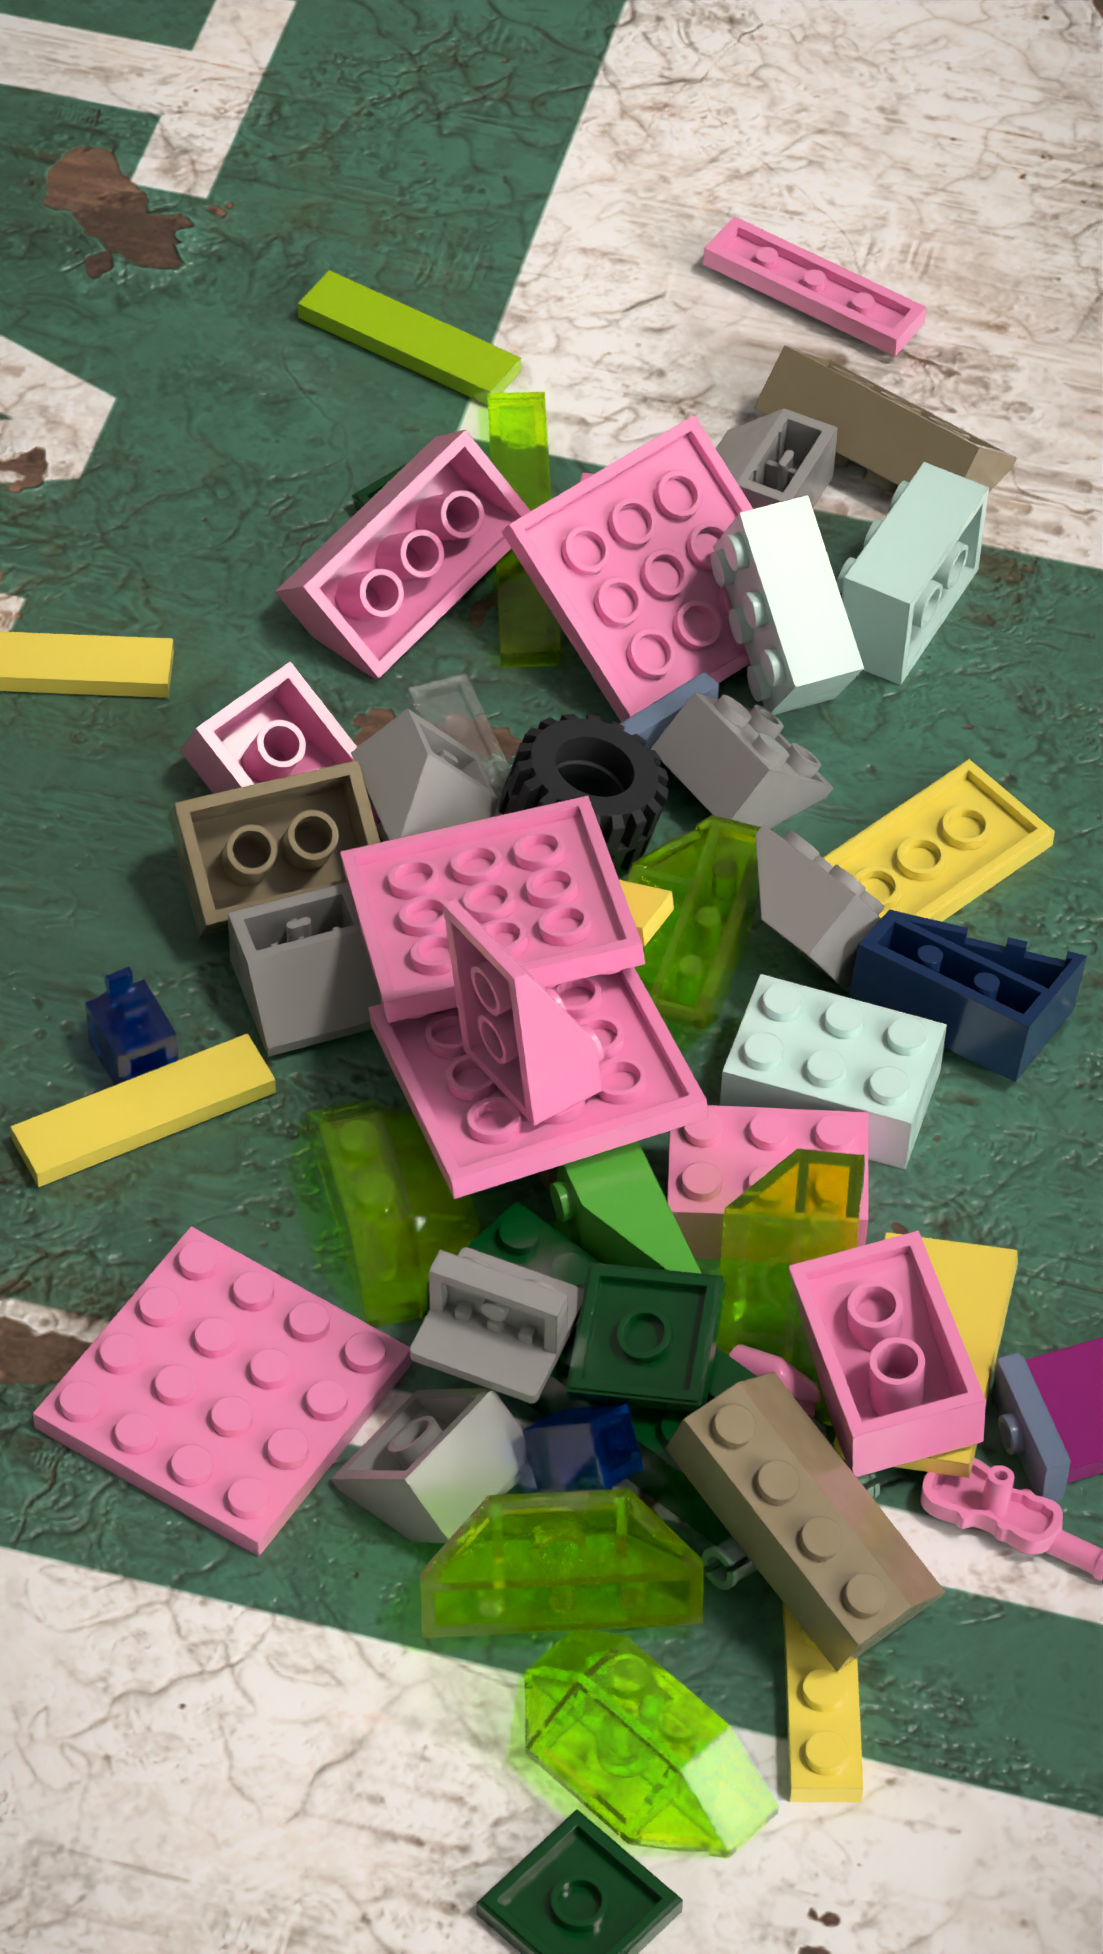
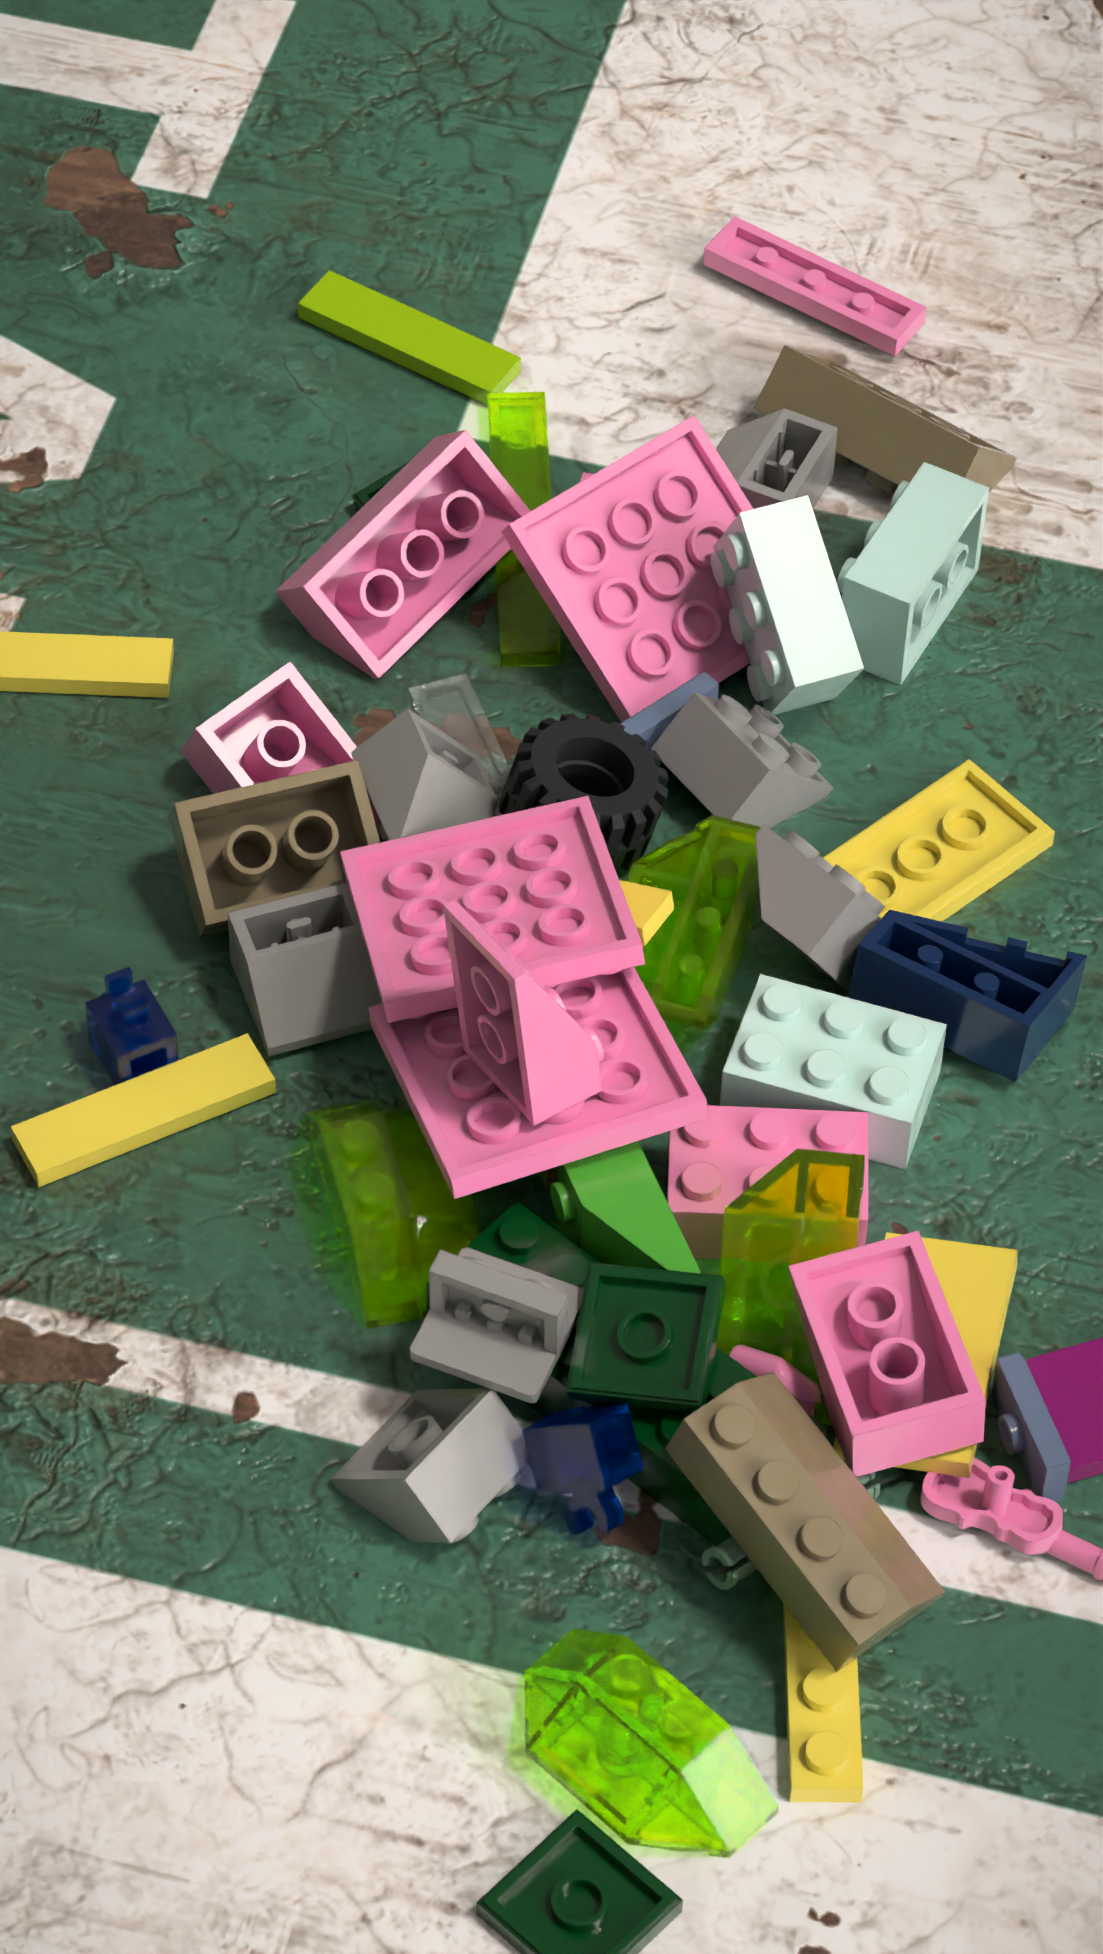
(223, 1390): bright pink plate -> none
(560, 1568): clear neon green wedge -> none

